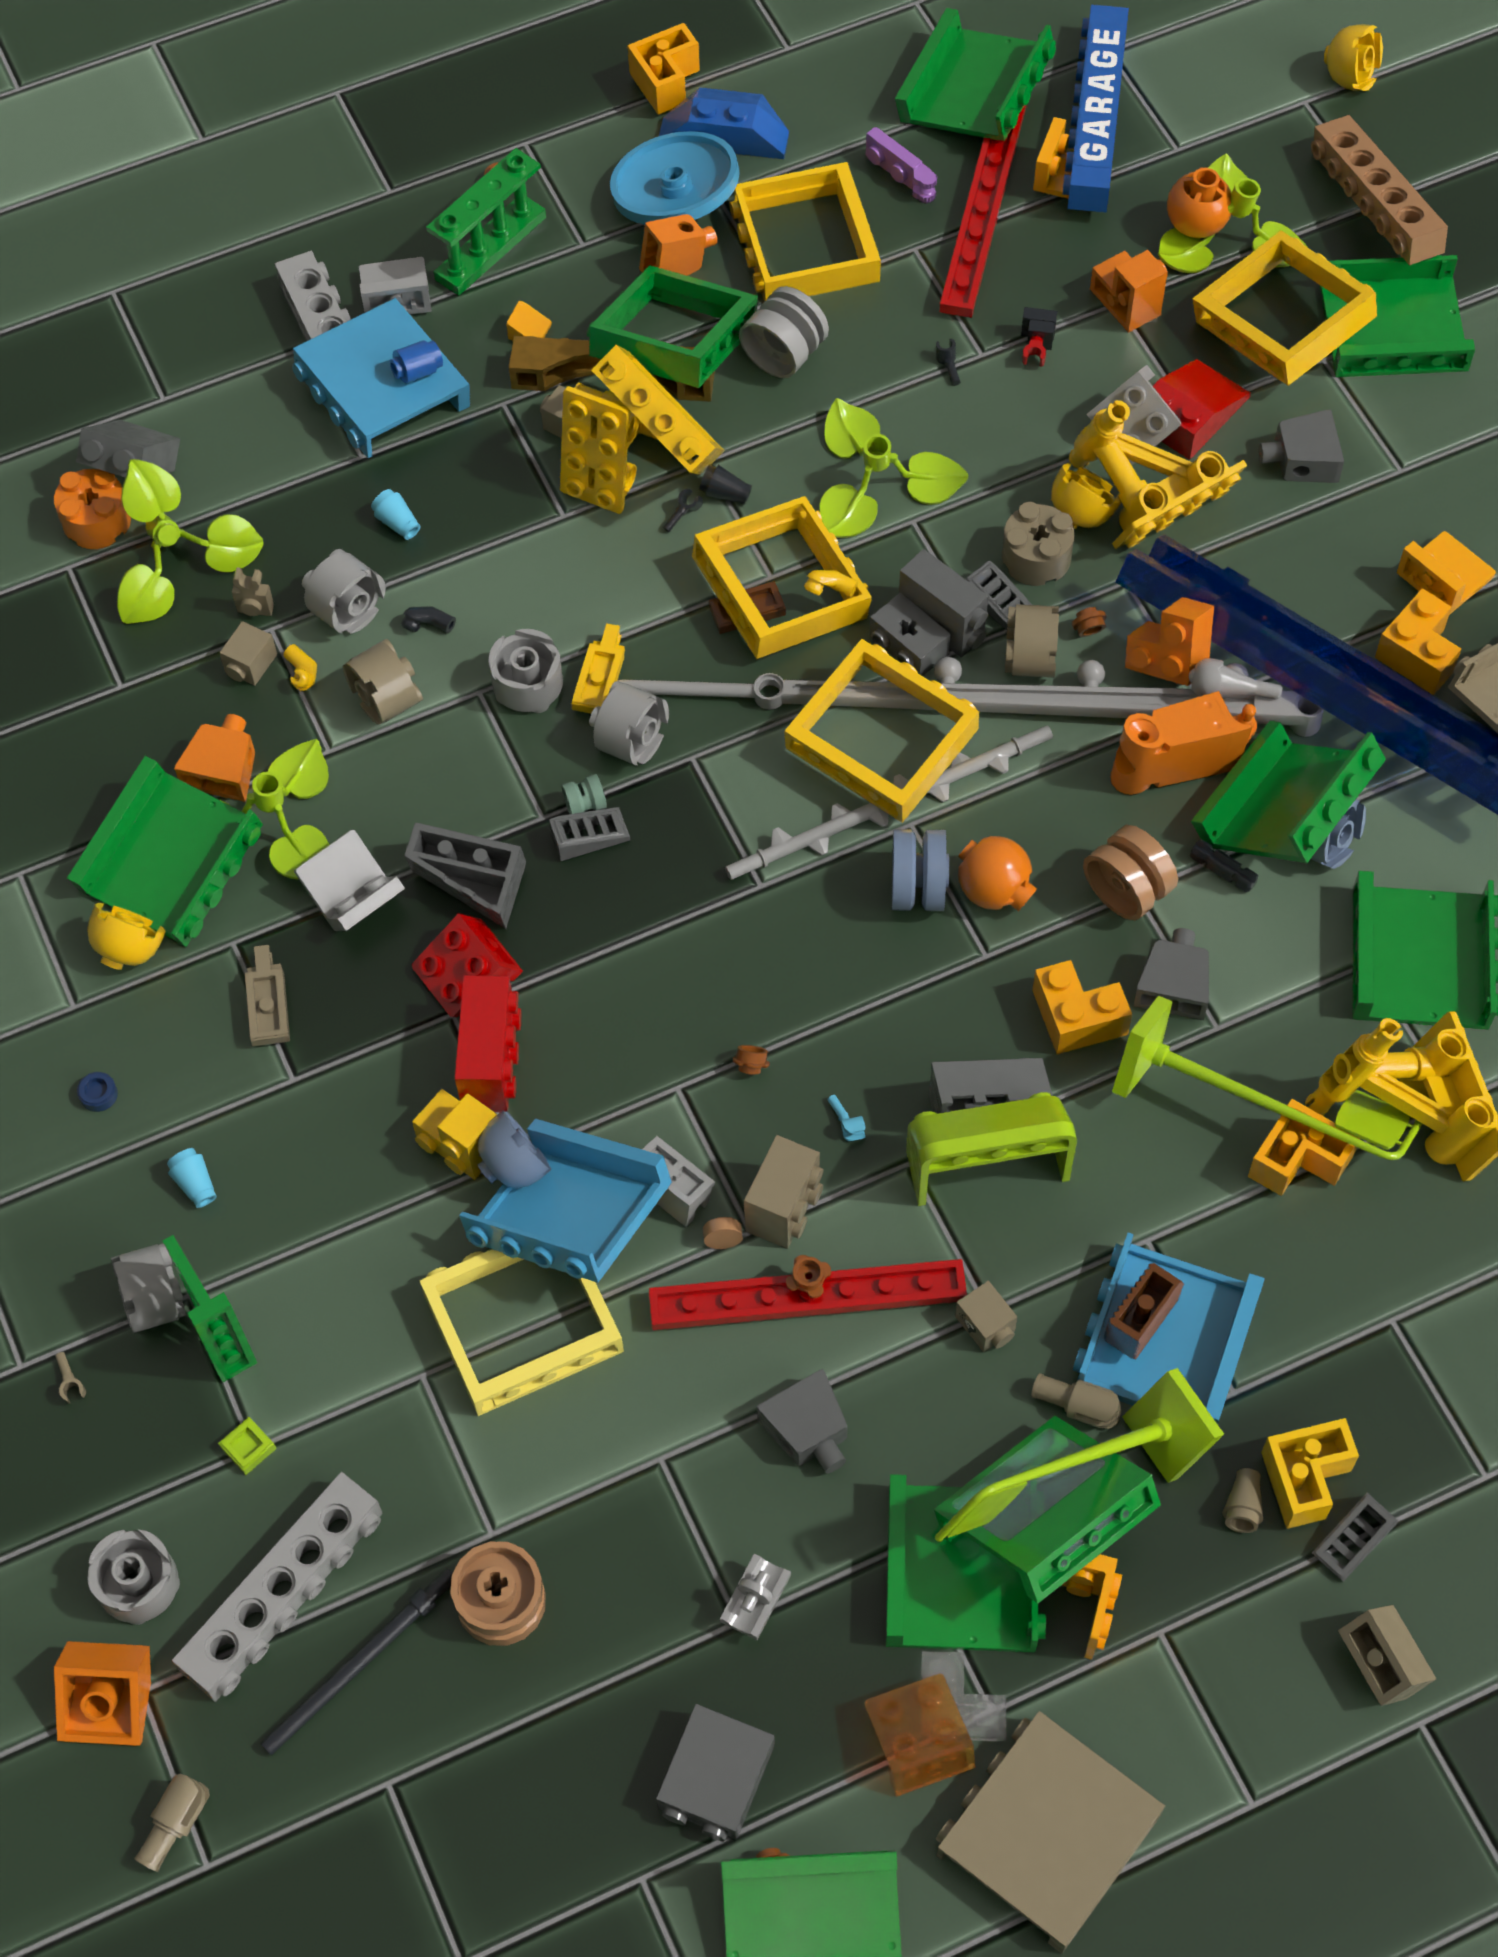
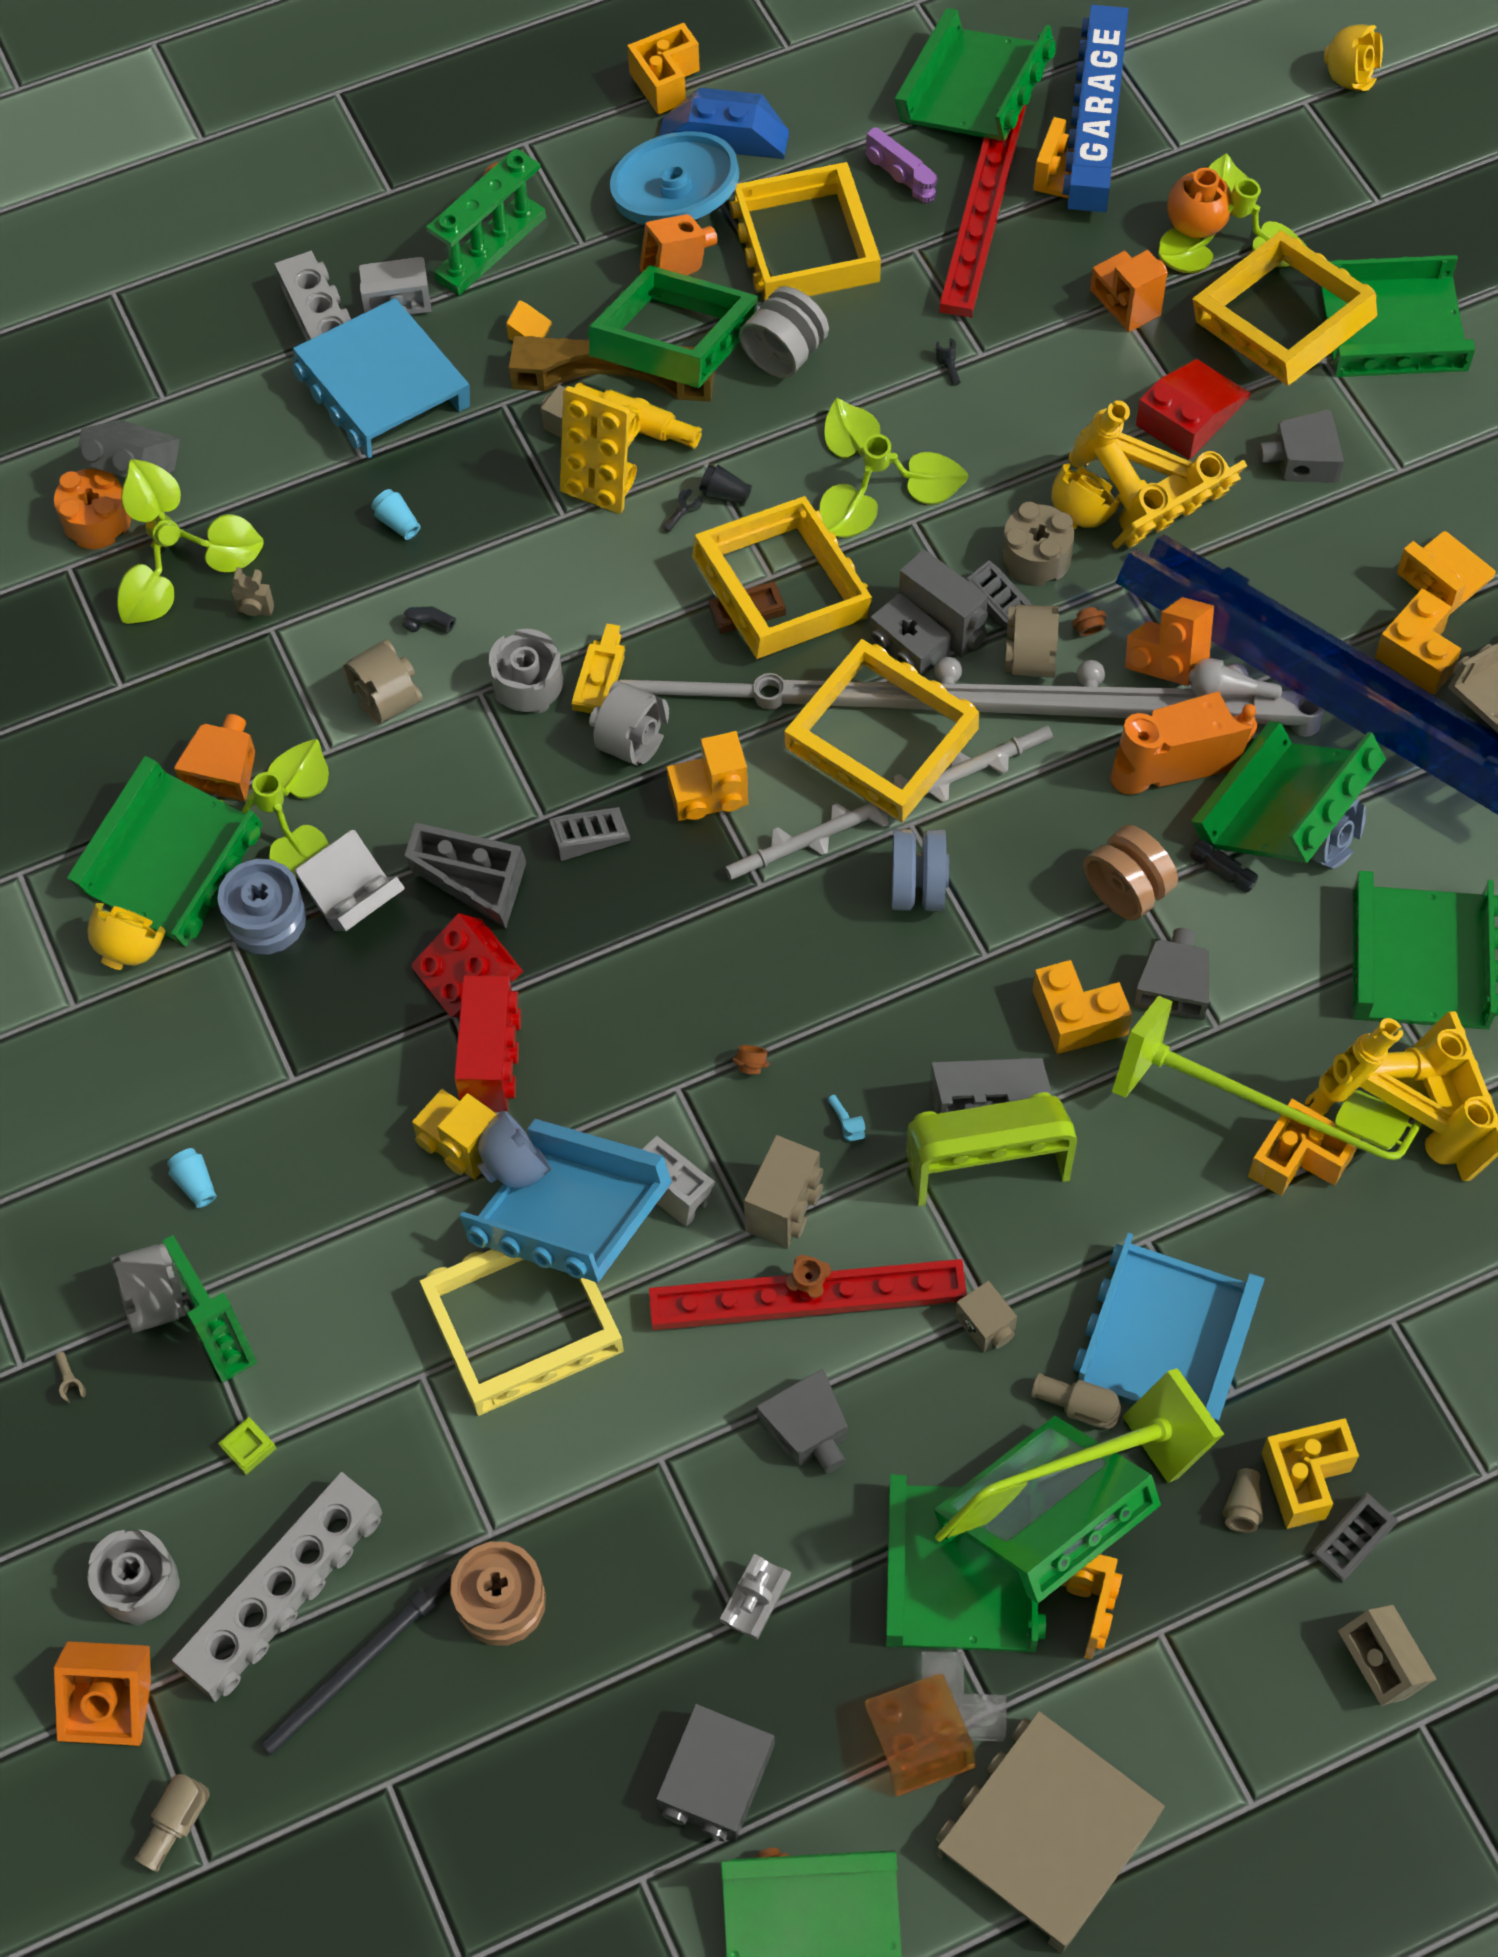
(97, 1091): dark blue tile -> none
(248, 653): dark tan brick -> none
(262, 906): none -> sand blue wheel
(266, 1000): dark tan hinge -> none
(305, 669): yellow arm -> none
(343, 592): light grey brick -> none
(416, 361): blue brick -> none
(584, 795): sand green wheel -> none
(657, 410): yellow window -> none
(710, 783): none -> light orange brick
(722, 1233): medium nougat tile -> none
(831, 579): yellow arm -> none
(995, 873): orange brick -> none
(1040, 329): black piece -> none
(1143, 1310): reddish brown brick -> none
(1149, 415): light grey bracket -> none
(1379, 190): medium nougat brick -> none

